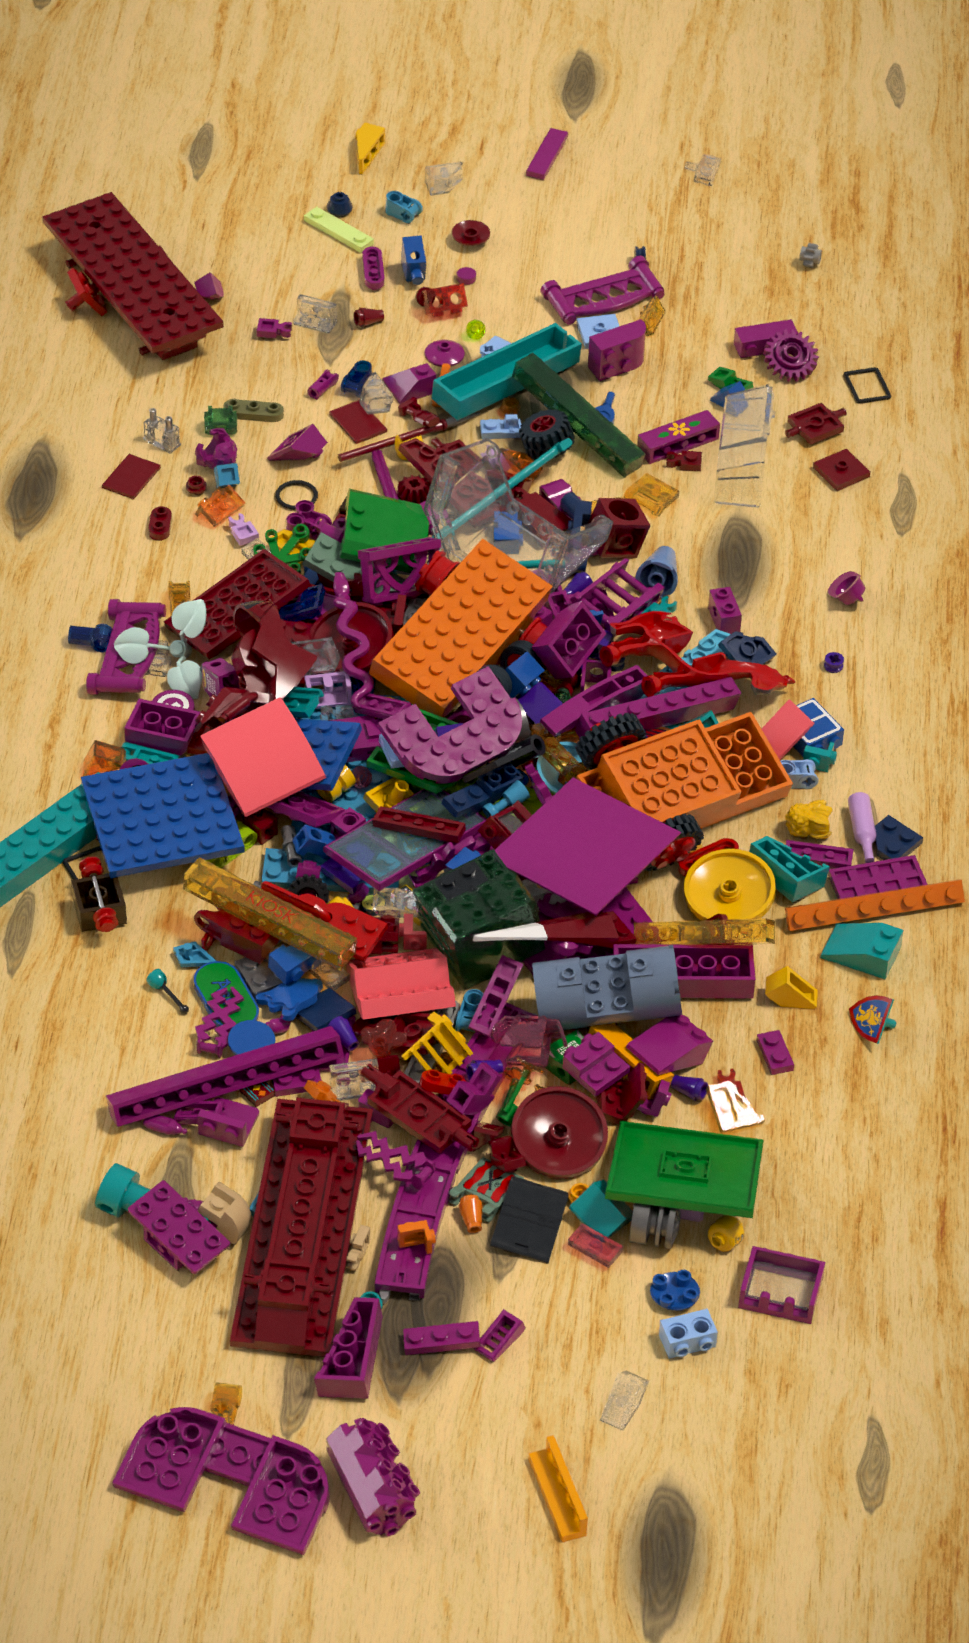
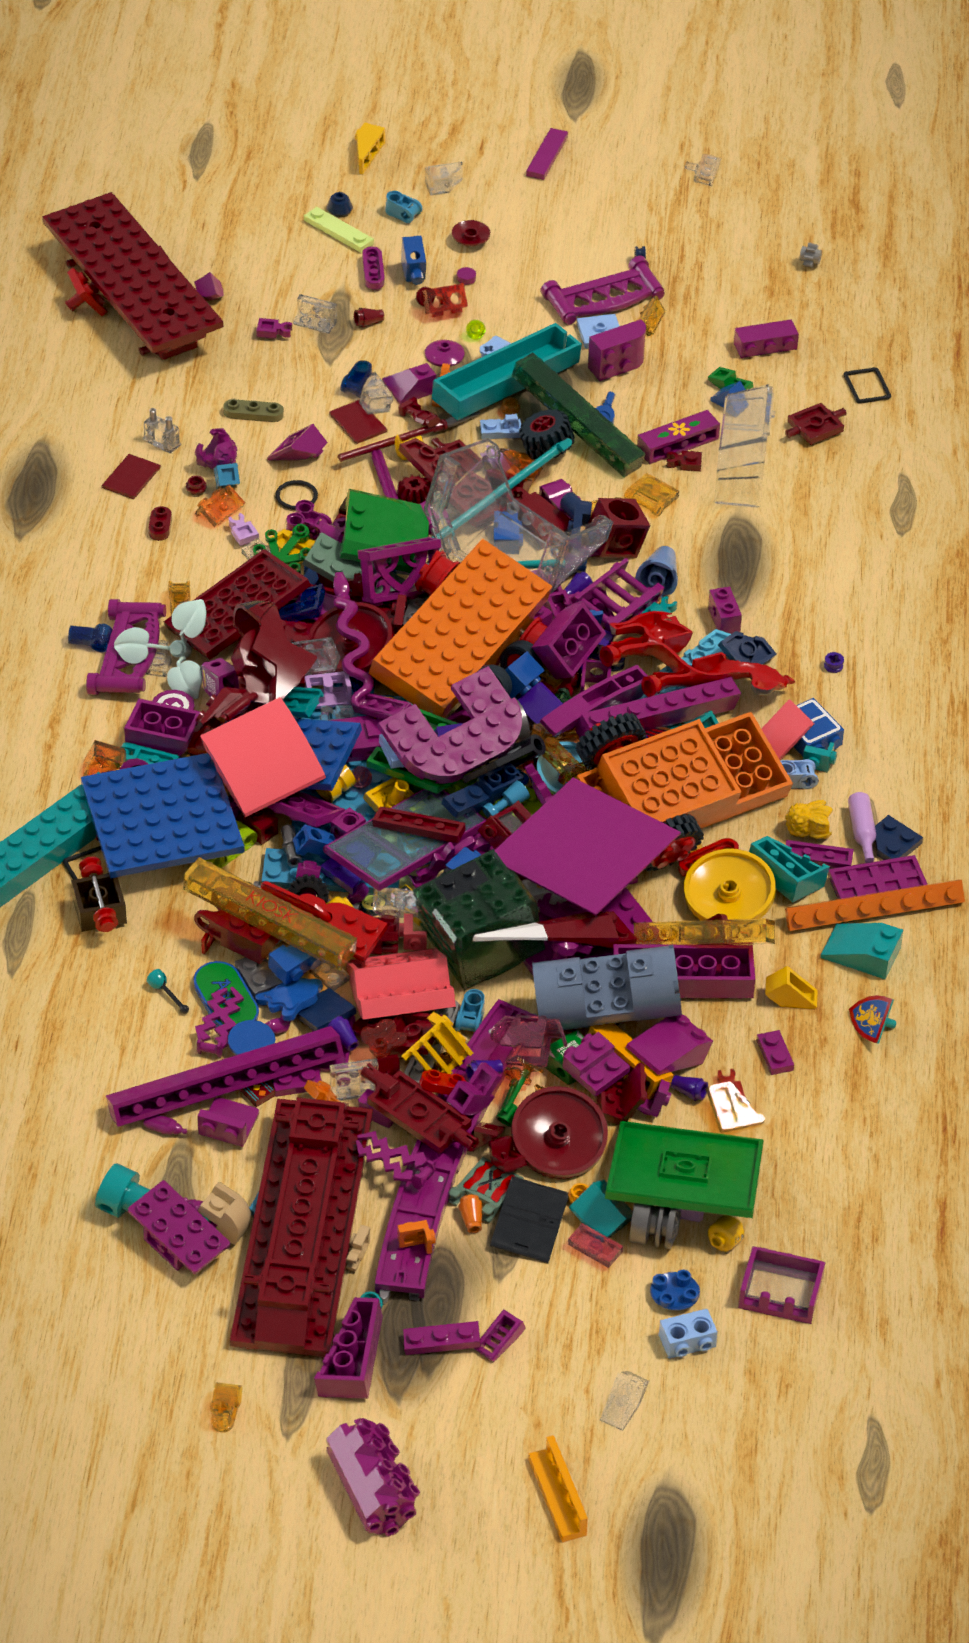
(190, 1117): magenta tile -> none
(192, 955): dark azure piece -> none
(221, 418): clear green piece -> none
(284, 1478): magenta plate -> none
(324, 382): magenta bar -> none
(495, 996): magenta slope -> none
(798, 366): magenta gear -> none
(841, 469): dark red plate -> none
(847, 588): magenta piece -> none

